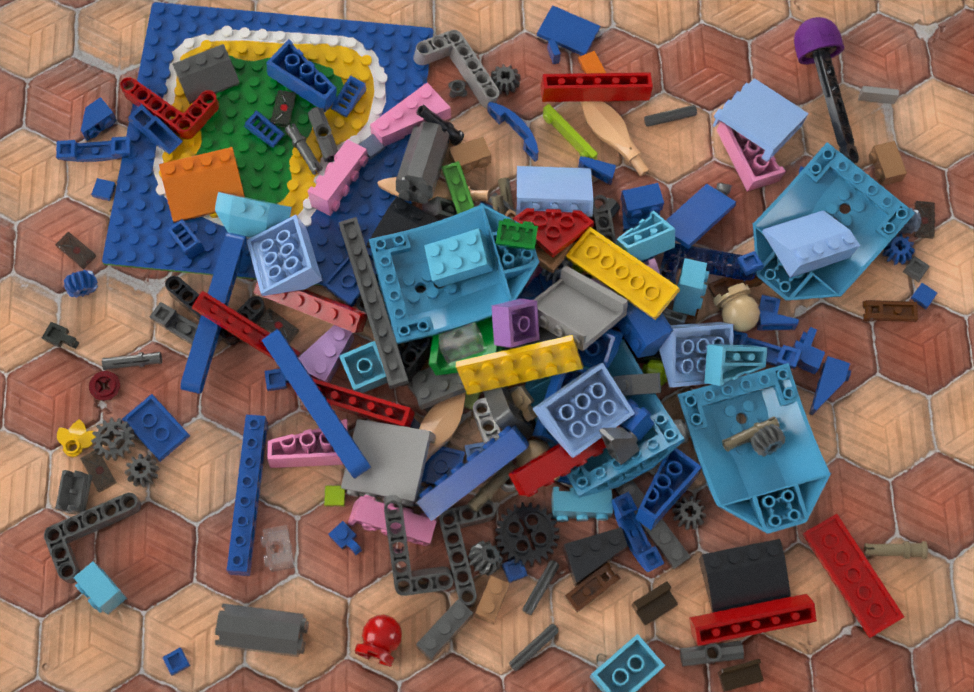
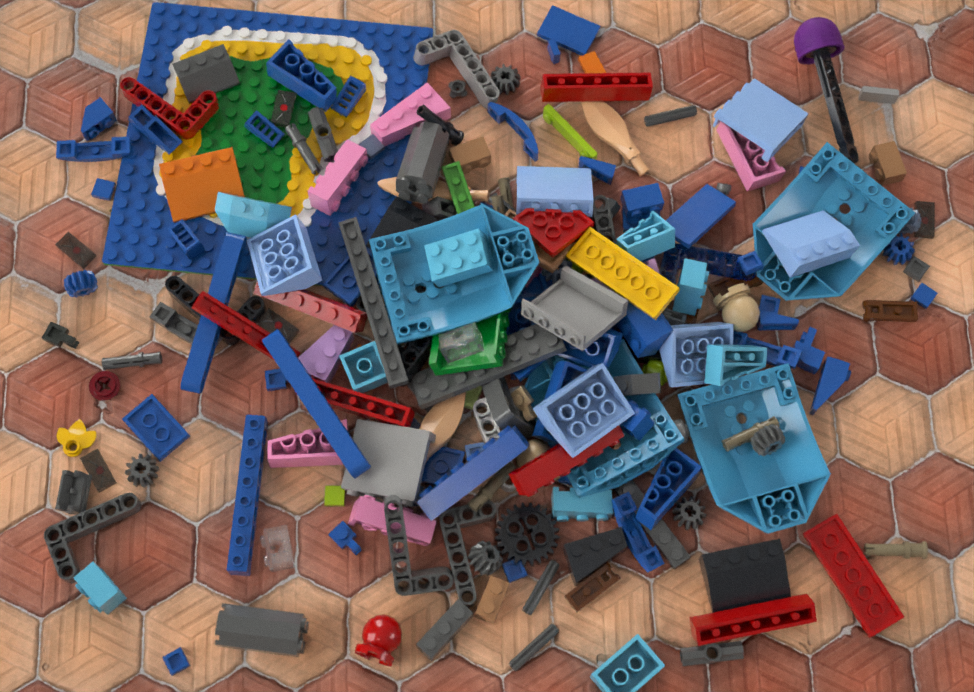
(106, 434): dark grey gear -> none
(515, 322): medium lavender brick -> none
(516, 234): green bracket -> none
(519, 365): yellow plate -> none
(619, 443): dark grey slope -> none
(654, 603): dark brown panel -> none
(740, 675): dark brown panel -> none

